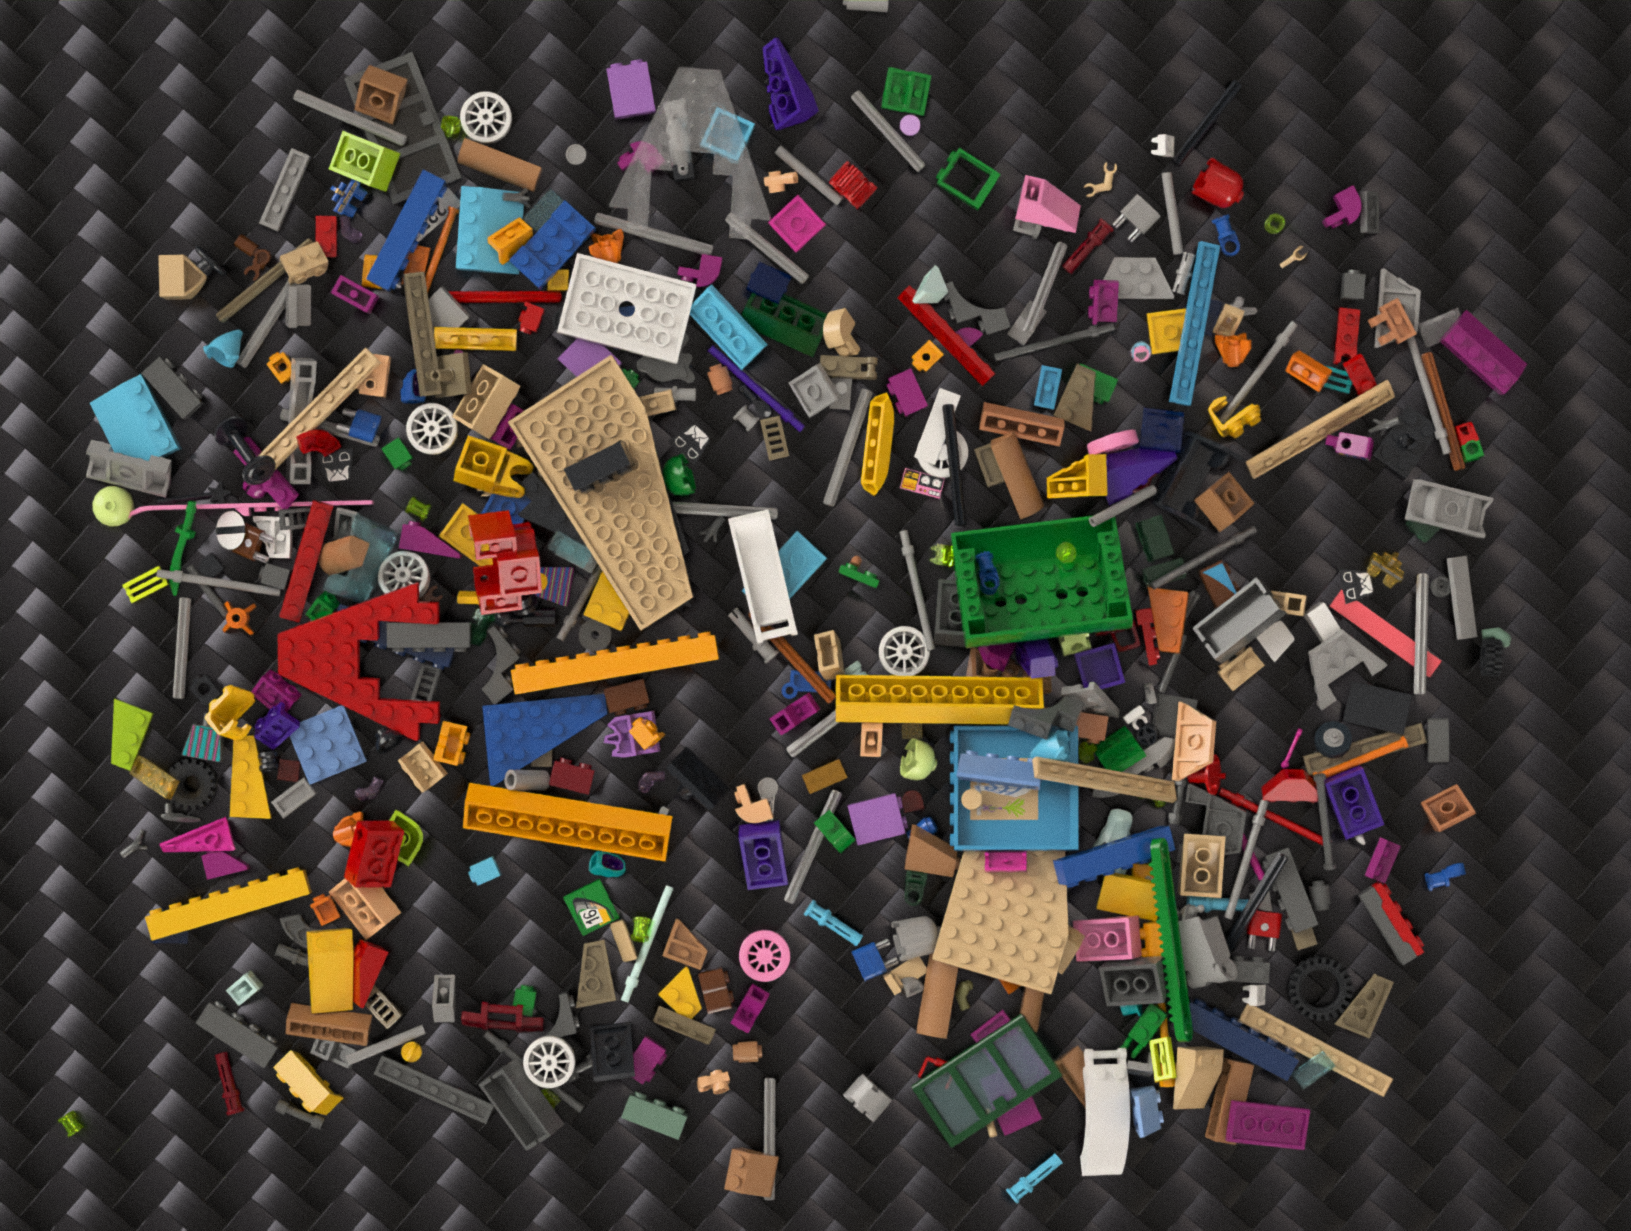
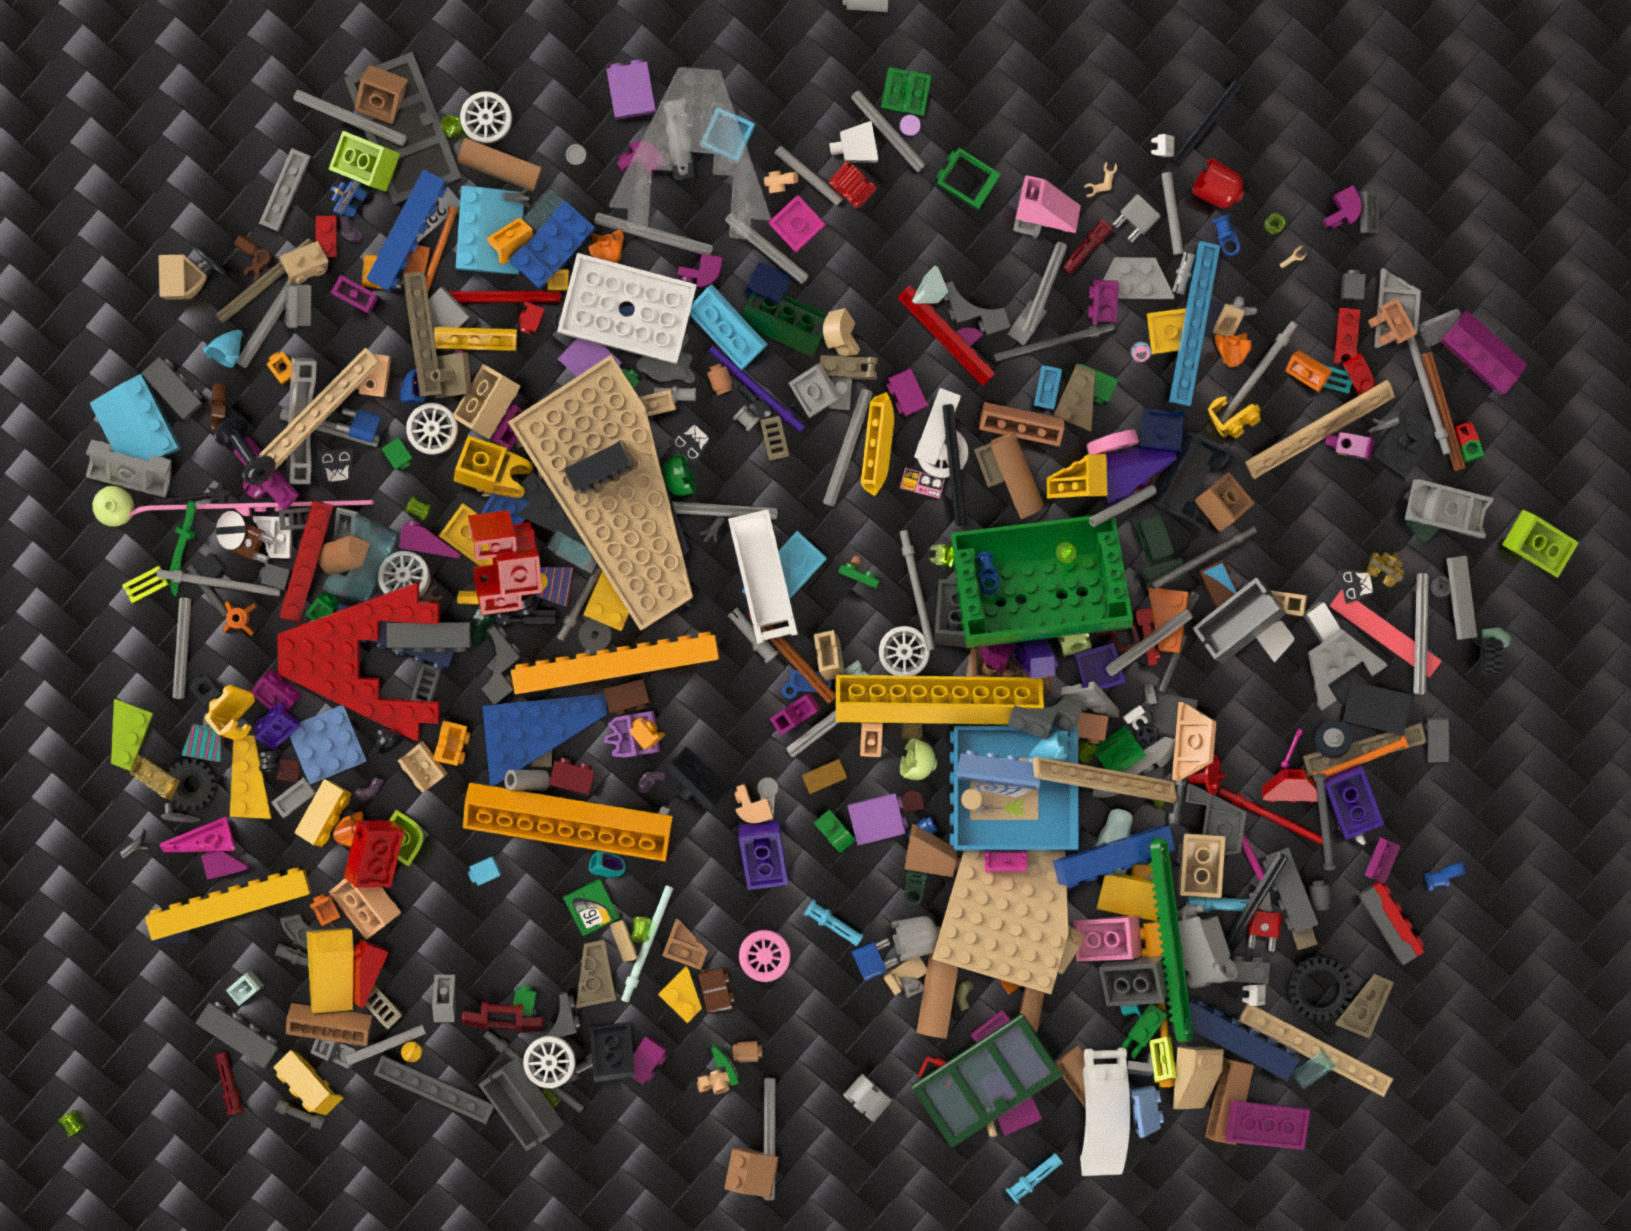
(217, 405): none -> reddish brown bar
(318, 441): red tile -> none
(323, 813): none -> yellow brick
(654, 1115): sand green brick -> none
(684, 1025): dark tan tile -> none
(722, 1059): none -> green slope
(749, 1008): magenta brick -> none
(789, 92): dark purple wedge -> none
(810, 851): light grey axle -> none
(856, 144): none -> white torso
(932, 350): light orange brick -> none
(1148, 642): none -> light grey axle
(1240, 668): tan bracket -> none
(1258, 821): light grey bar -> none
(1447, 808): nougat slope -> none
(1540, 543): none -> lime slope

